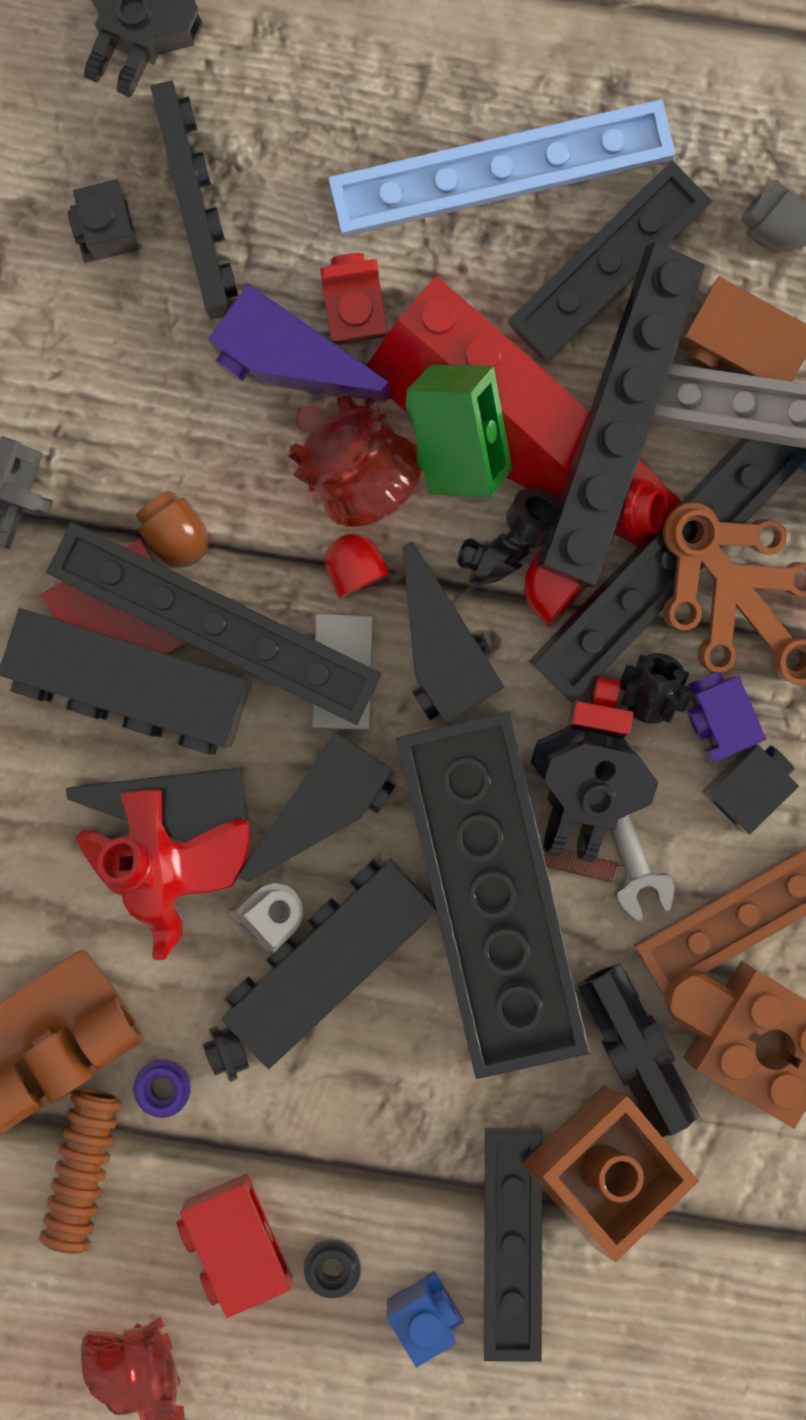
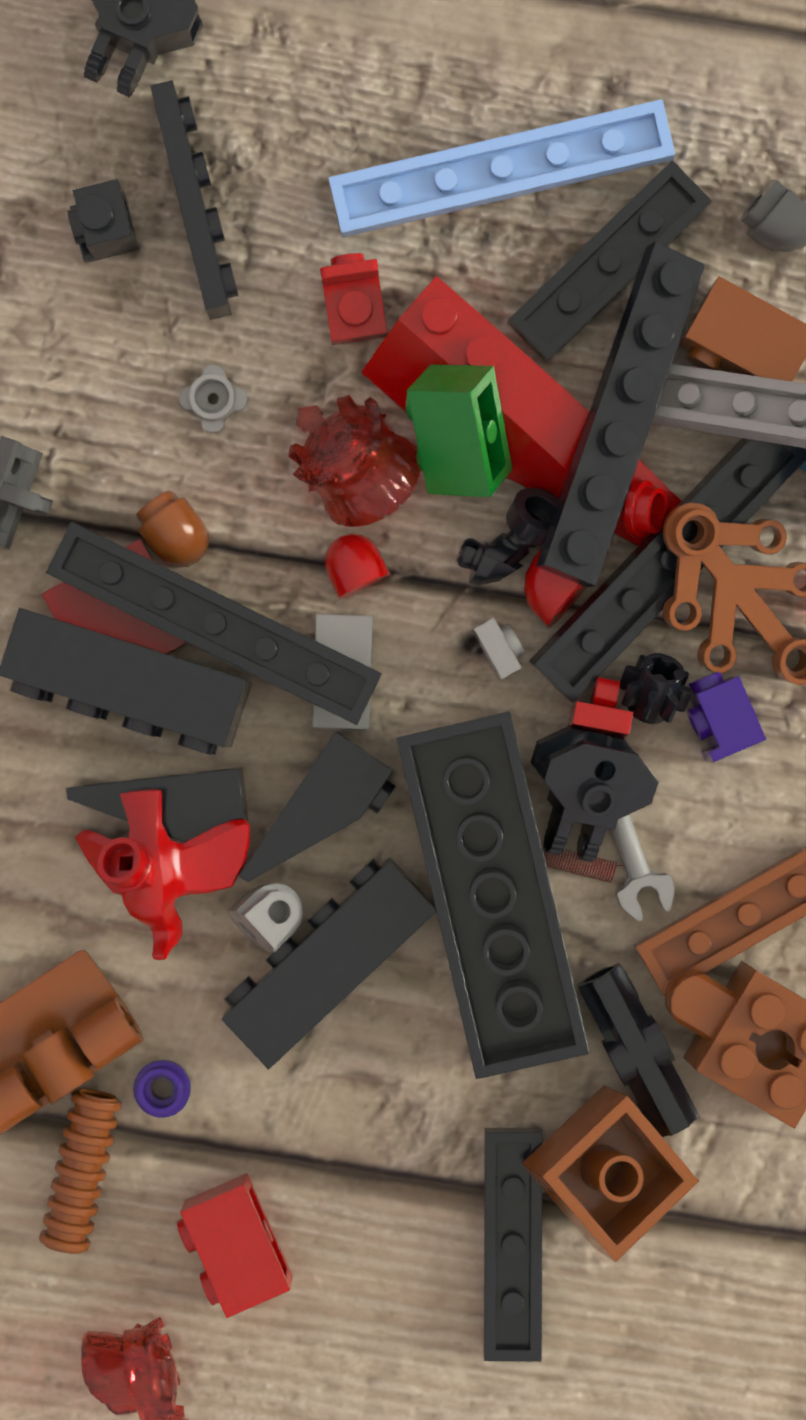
(213, 382): none -> light grey plate
(225, 1053): black plate -> none
(285, 352): dark purple slope -> none
(327, 1285): black plate -> none
(424, 1318): blue brick -> none
(445, 654): black slope -> none
(499, 647): none -> light grey plate
(752, 787): black brick -> none

